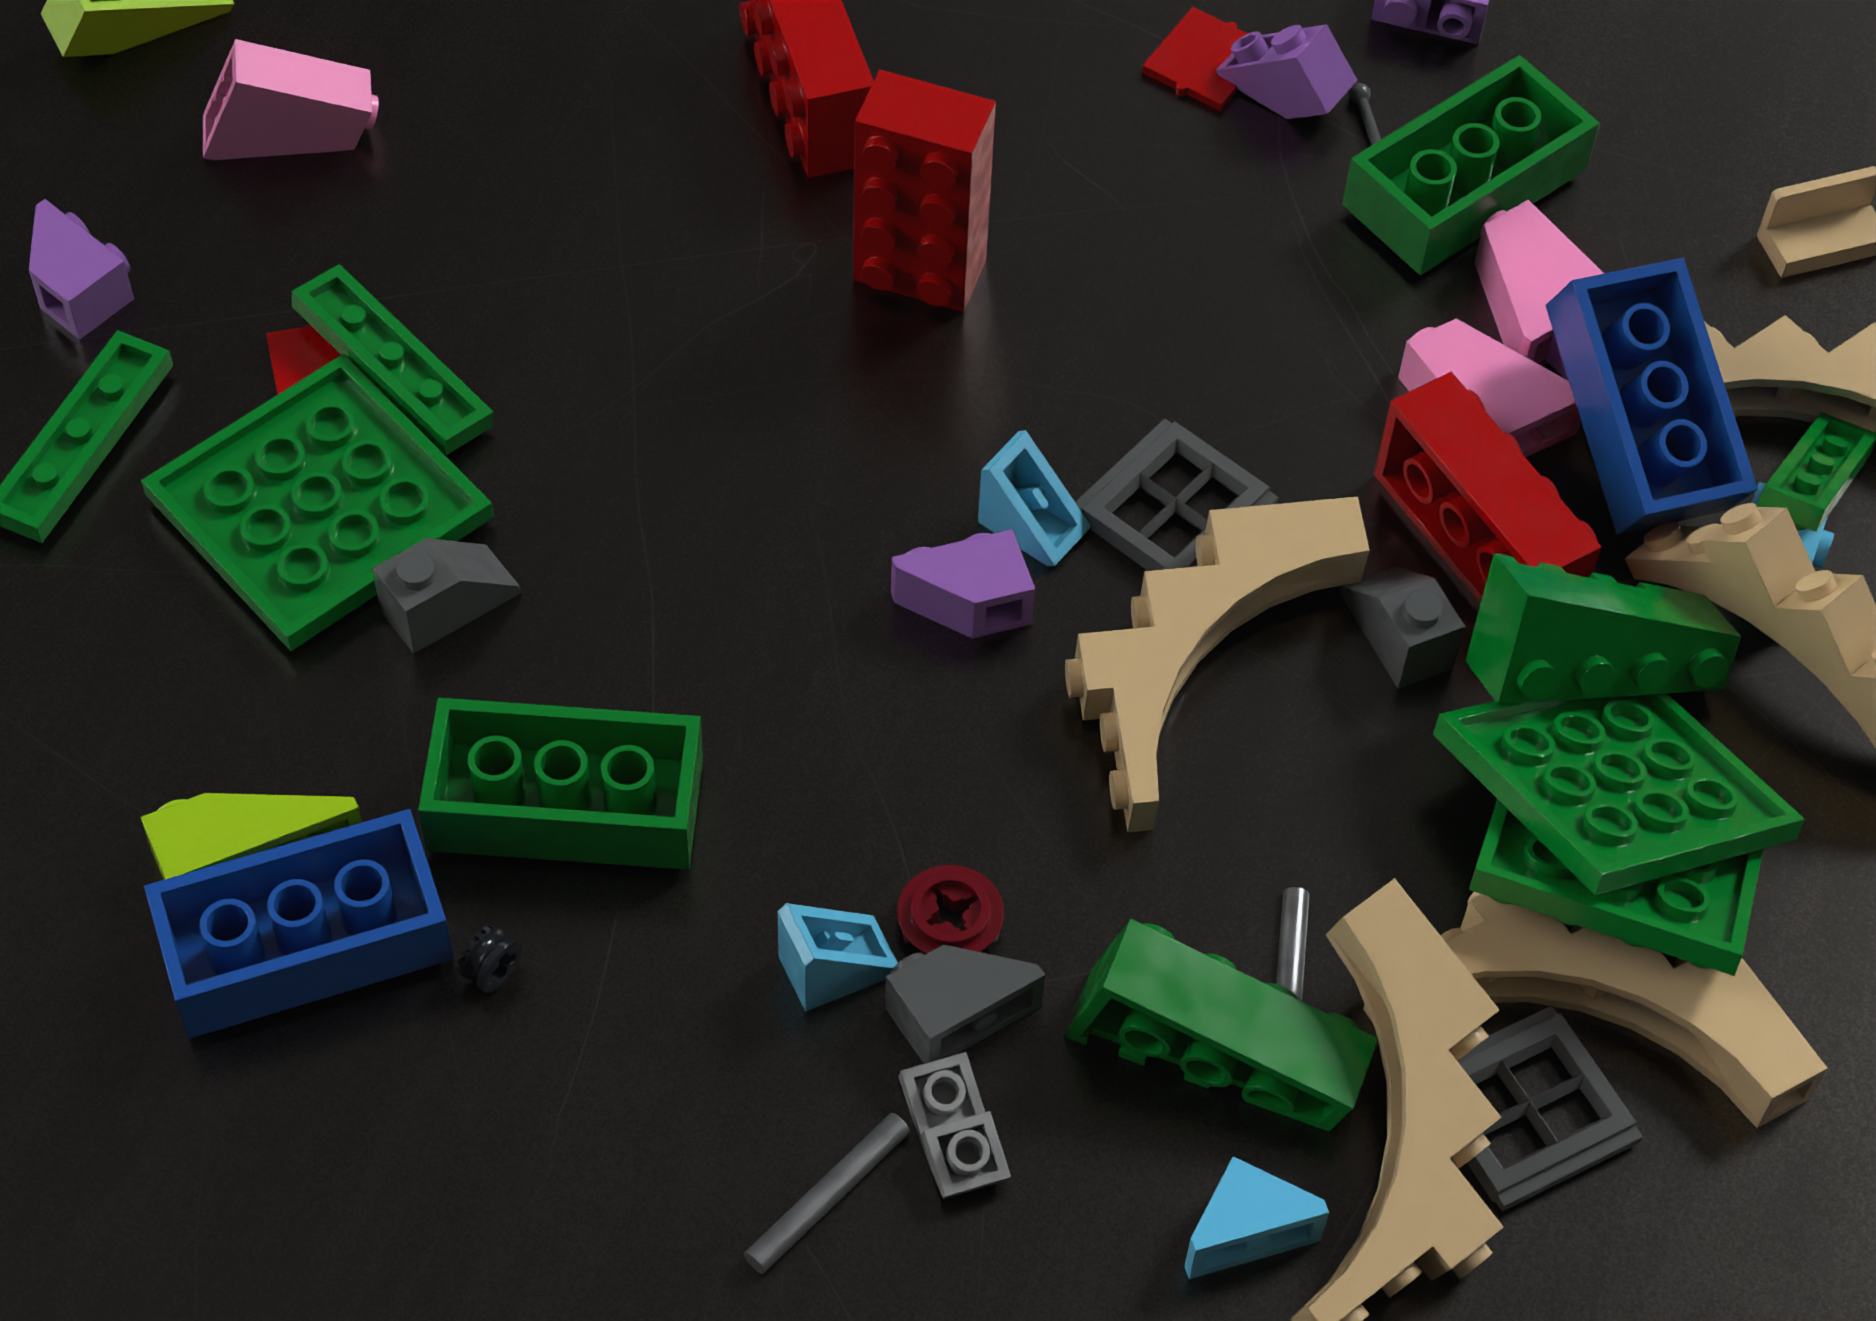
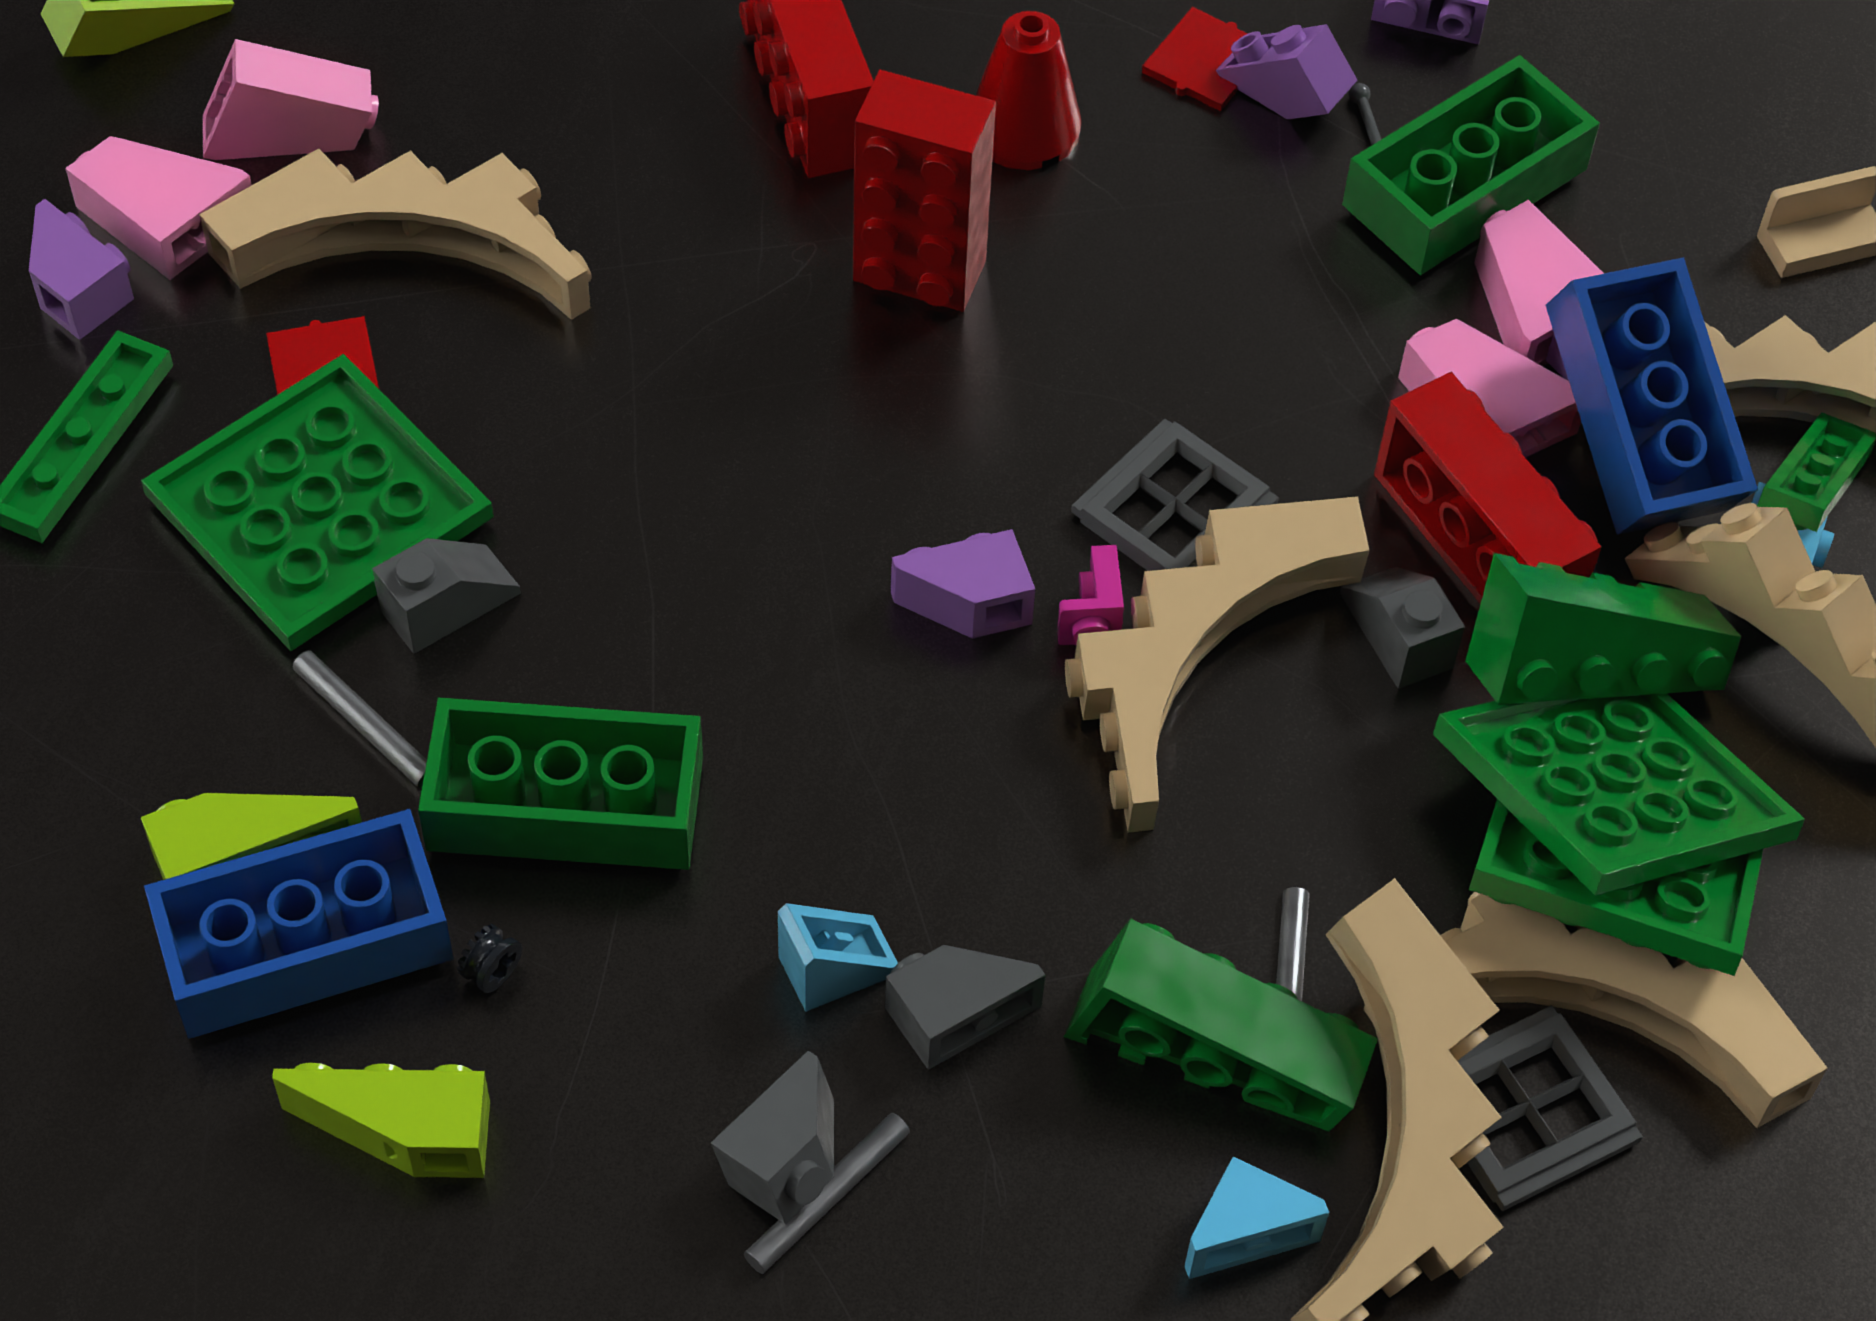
(152, 198): none -> bright pink slope
(361, 716): none -> flat silver bar
(392, 359): green plate -> none
(403, 206): none -> tan arch
(408, 1118): none -> lime slope
(783, 1142): none -> dark grey slope
(954, 1125): light grey slope -> none
(957, 890): dark red gear -> none
(1028, 497): medium azure slope -> none
(1032, 93): none -> red cone
(1100, 598): none -> dark pink bracket

